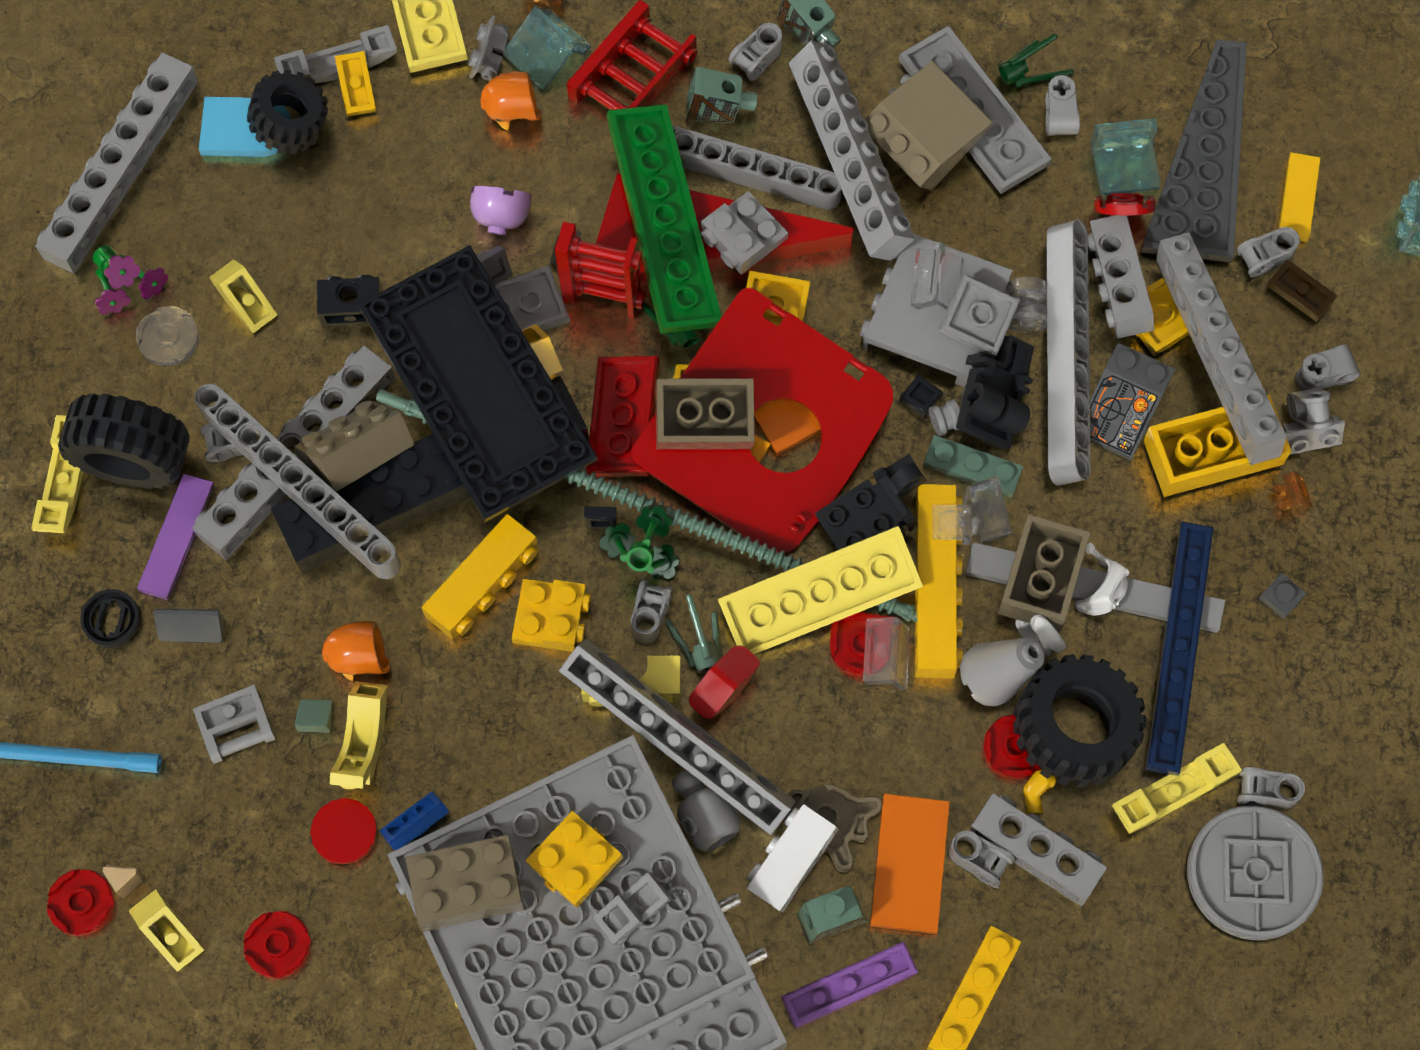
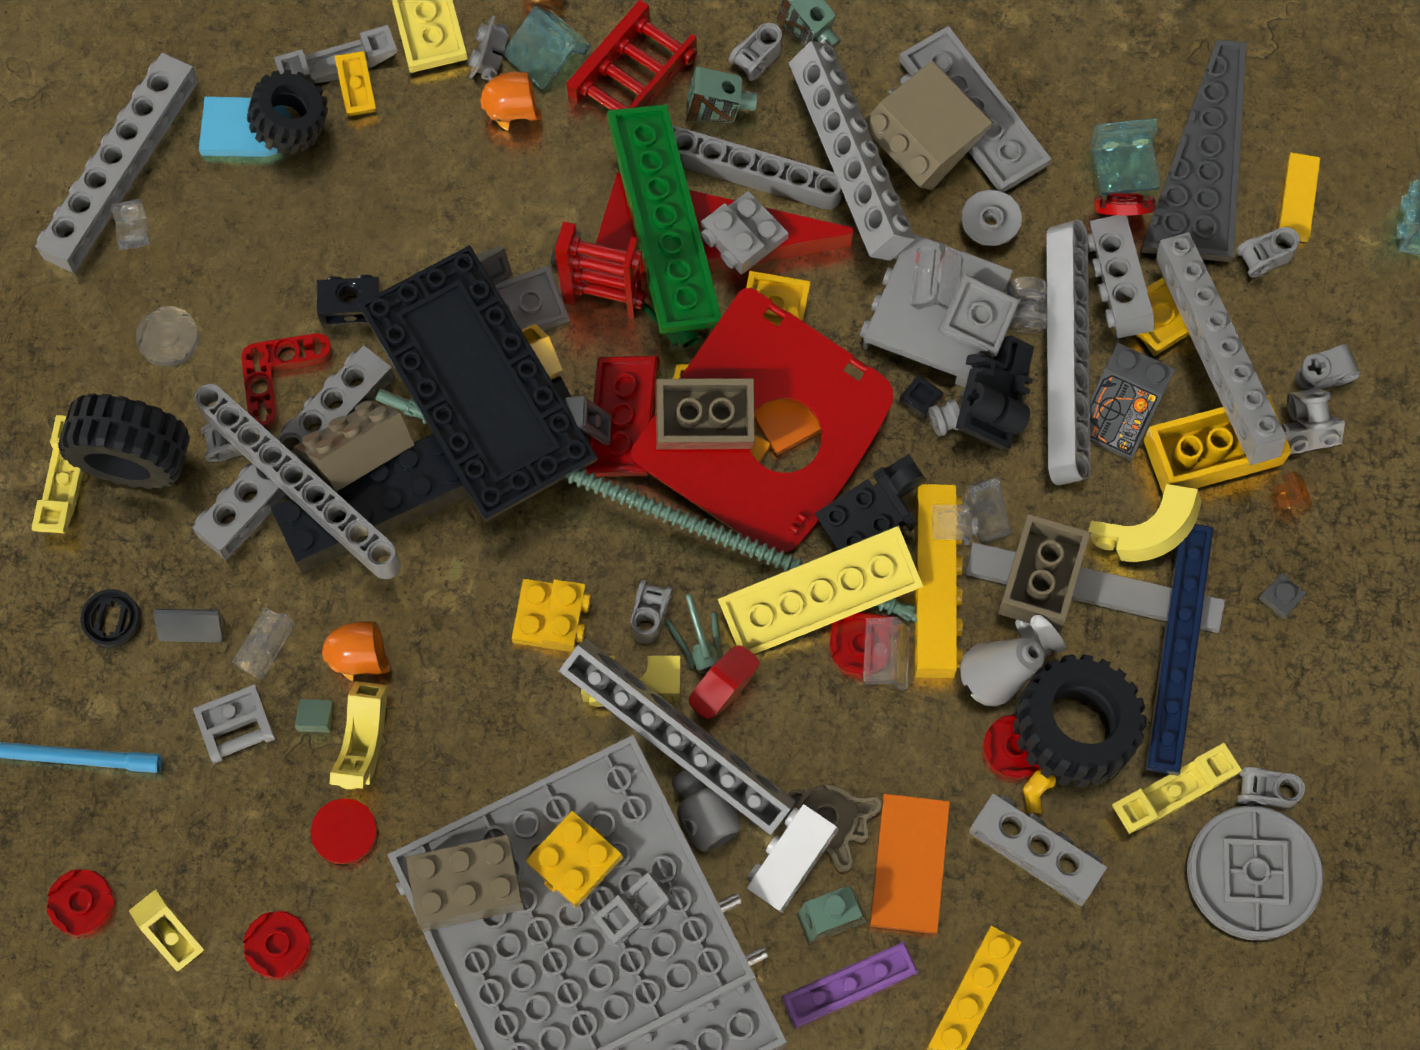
(121, 271): magenta plant -> none
(123, 879): tan slope -> none
(131, 224): none -> clear bracket
(175, 537): medium lavender tile -> none
(243, 295): light yellow slope -> none
(263, 643): none -> clear panel
(272, 363): none -> red beam
(414, 821): blue plate -> none
(480, 577): yellow brick -> none
(499, 208): lavender cylinder -> none
(590, 418): none -> dark grey slope
(600, 517): black tile -> none
(641, 555): dark green plant -> none
(971, 464): sand green plate -> none
(982, 858): light grey piece -> none
(991, 206): none -> light grey dish
(1014, 68): dark green plant -> none
(1062, 109): light grey piece -> none
(1111, 590): white helmet -> none
(1158, 534): none -> light yellow arch
(1302, 290): dark brown plate -> none

